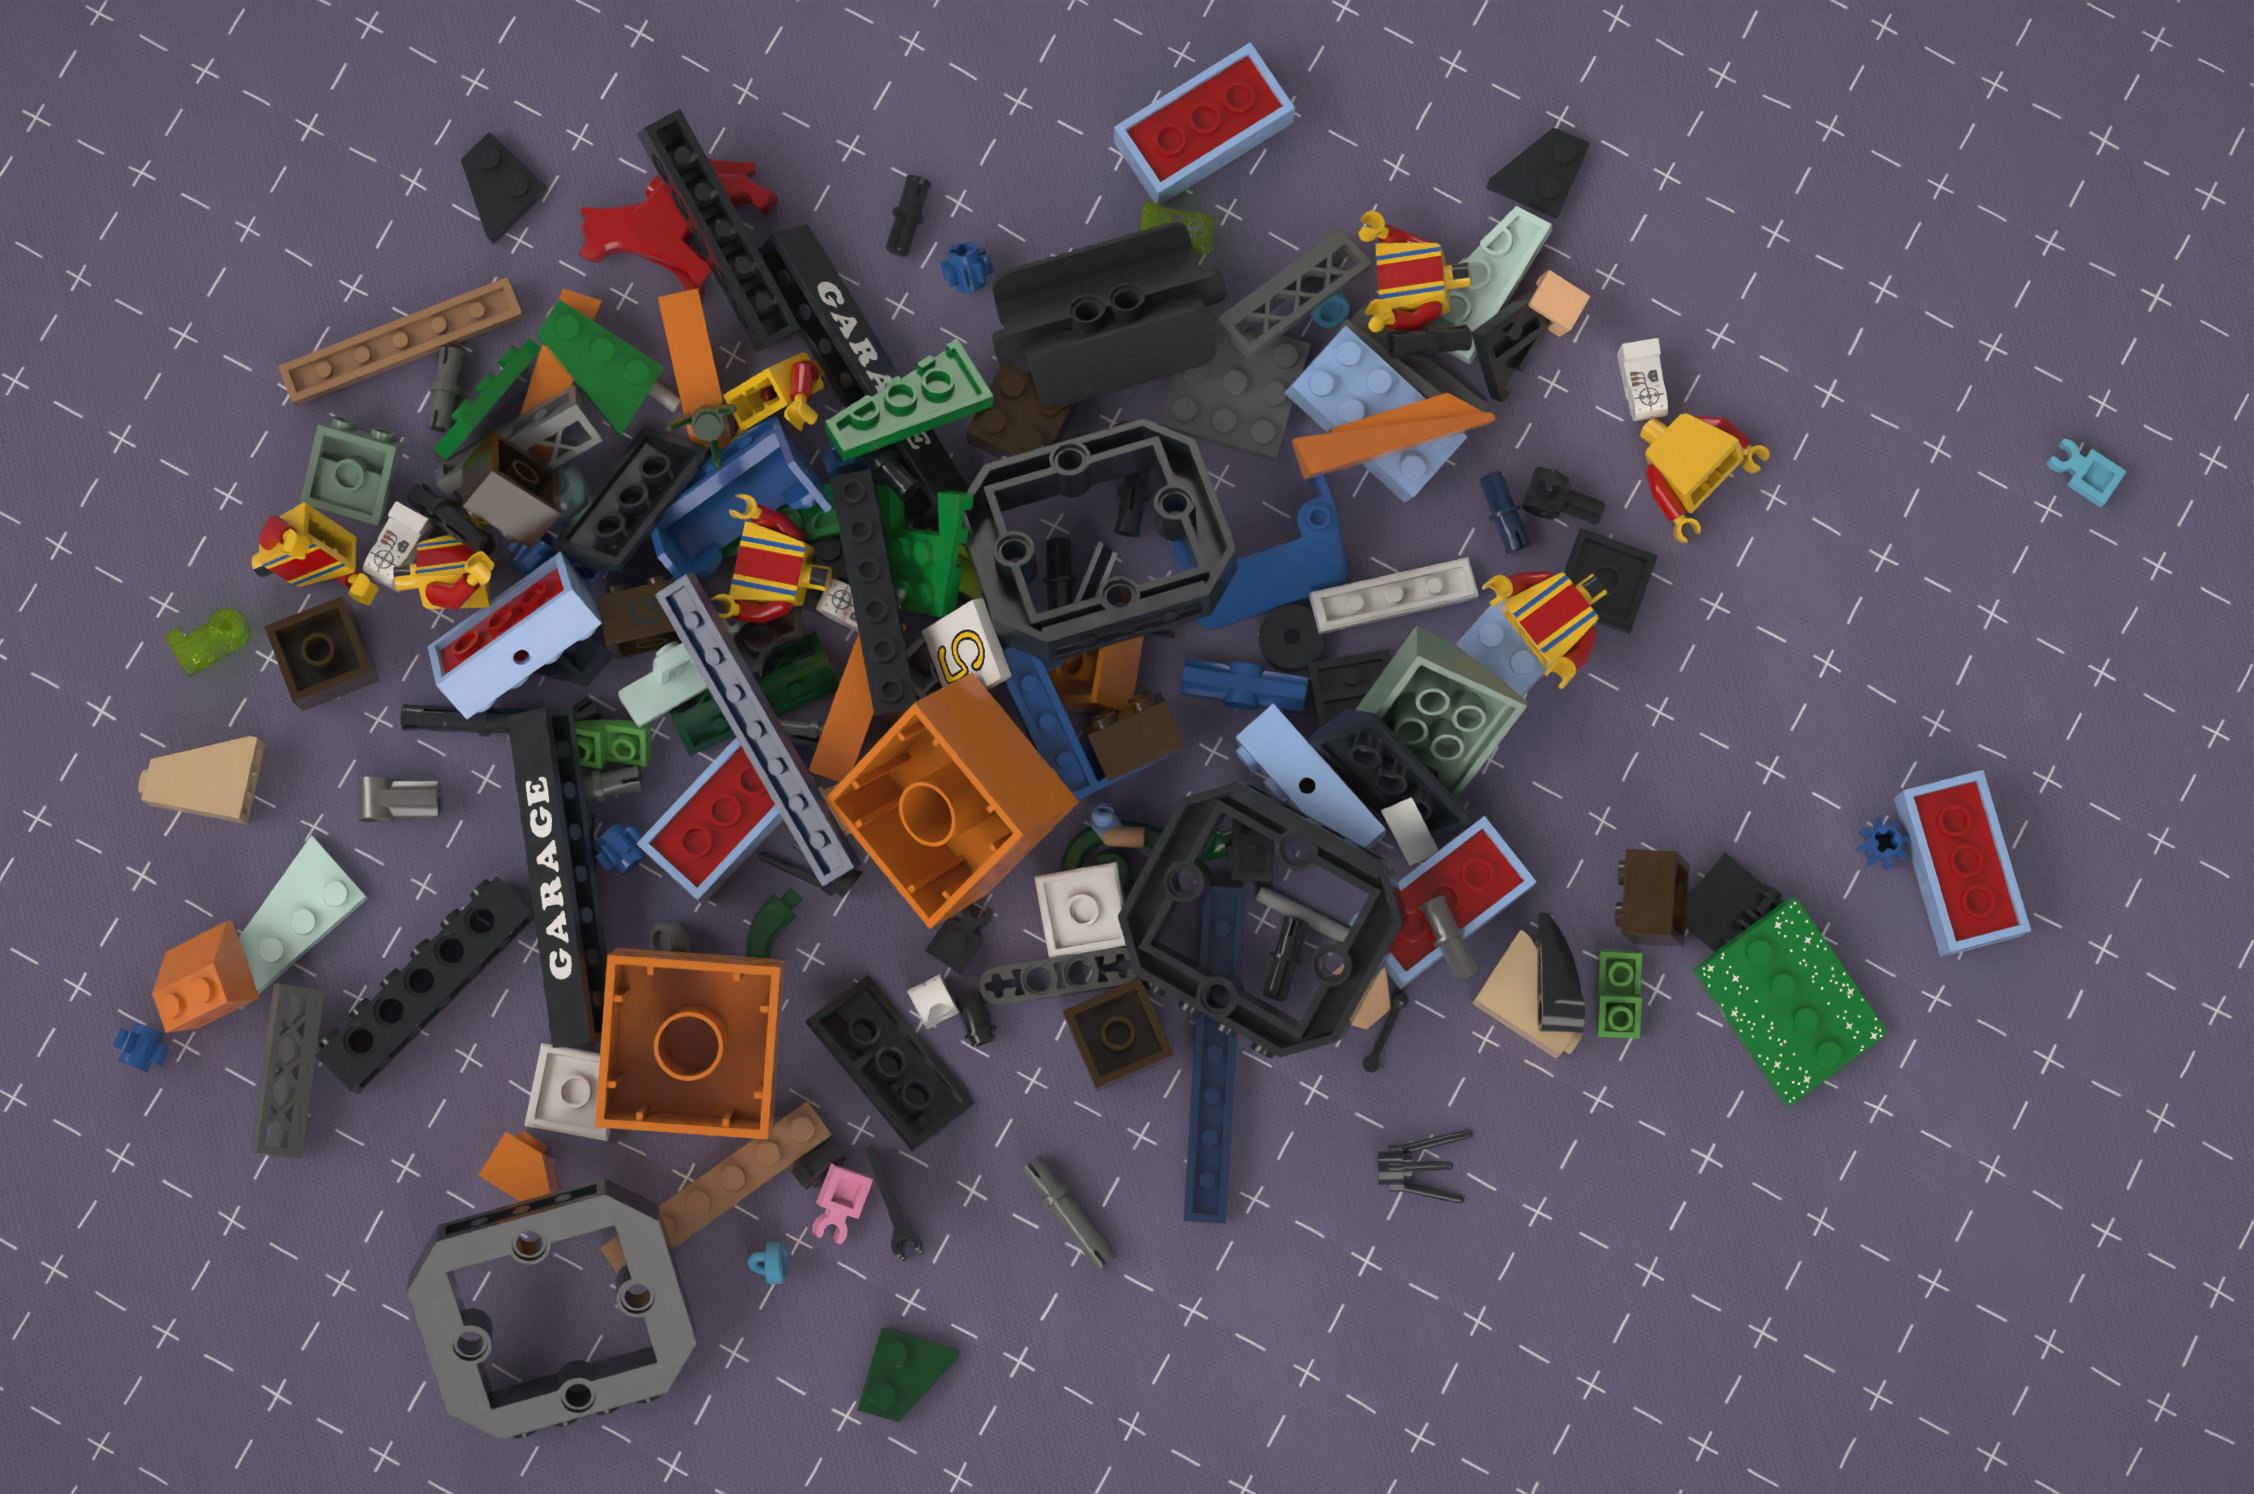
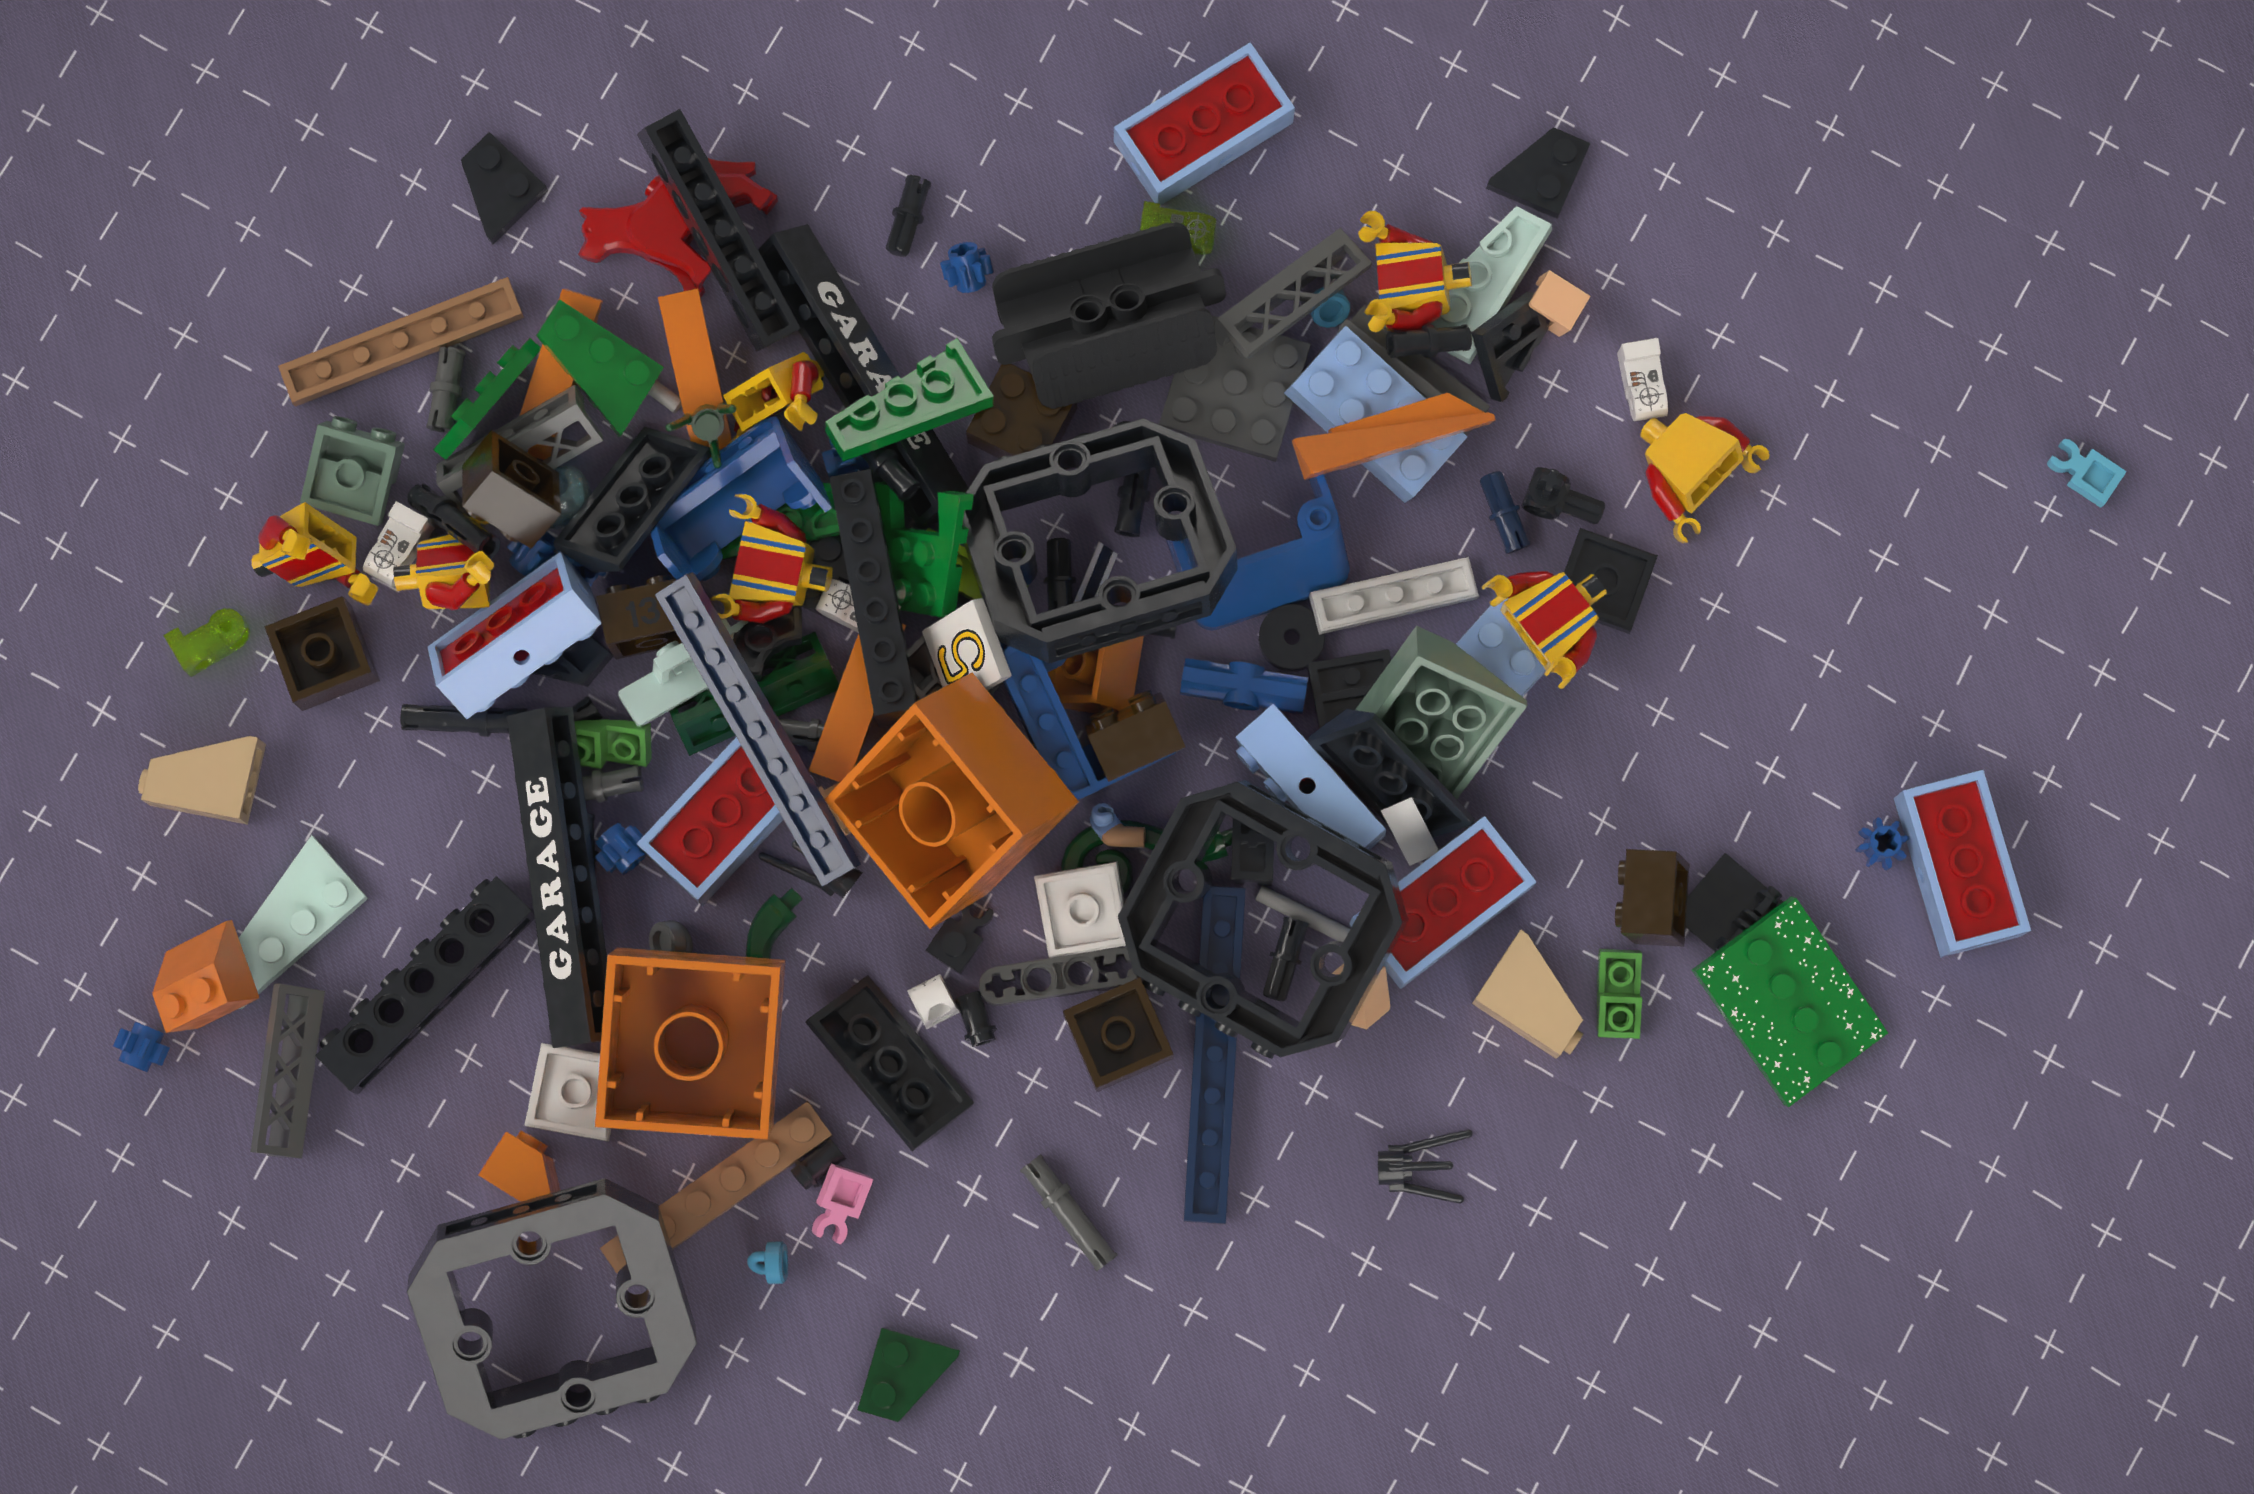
(386, 799): flat silver piece -> none
(900, 1233): black flag -> none
(1371, 1062): black hinge -> none
(1449, 938): flat silver axle -> none
(1558, 984): black piece -> none

